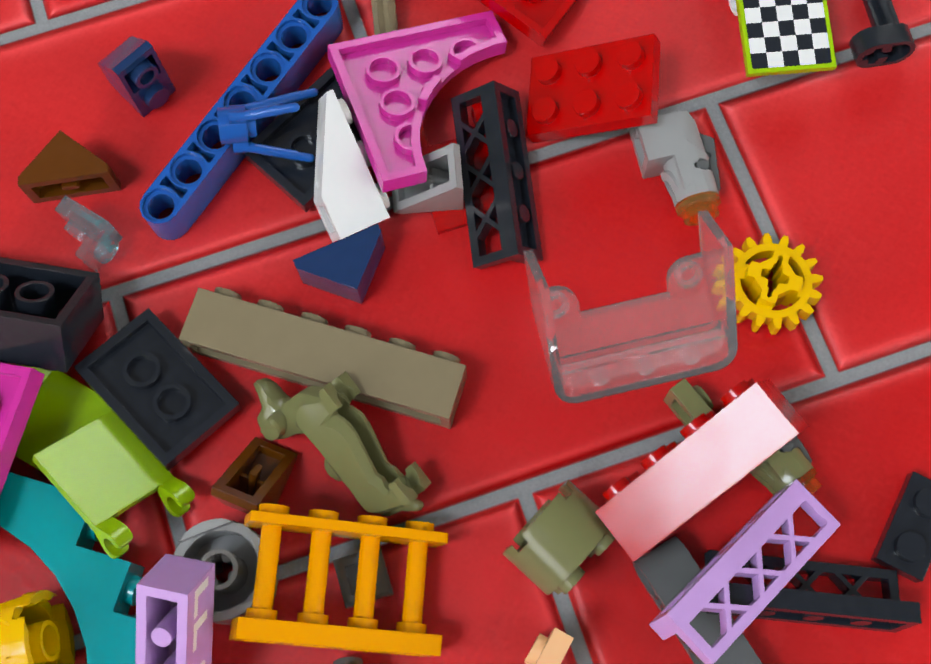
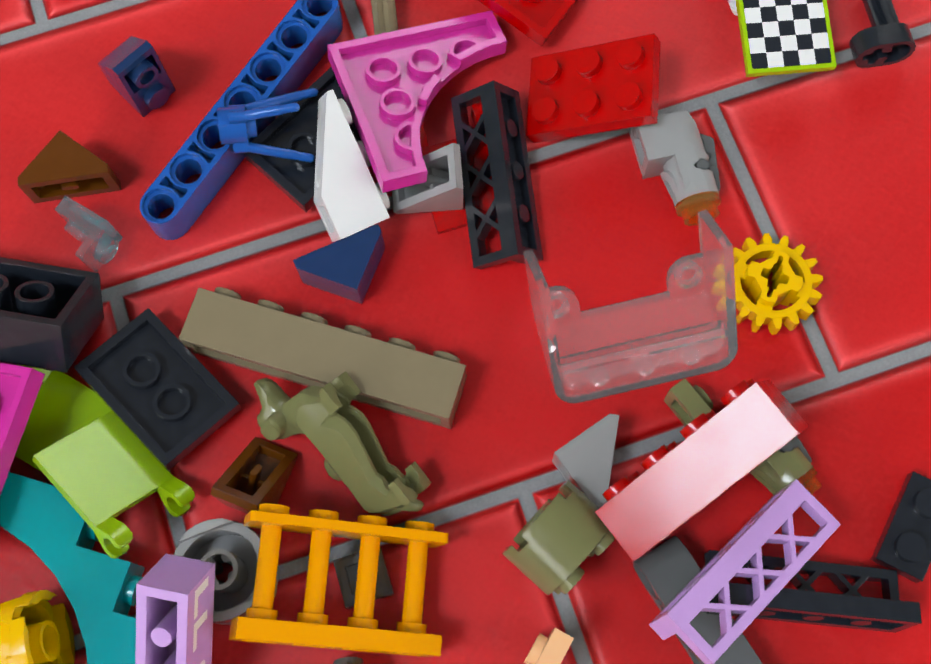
(589, 458): none -> light grey slope

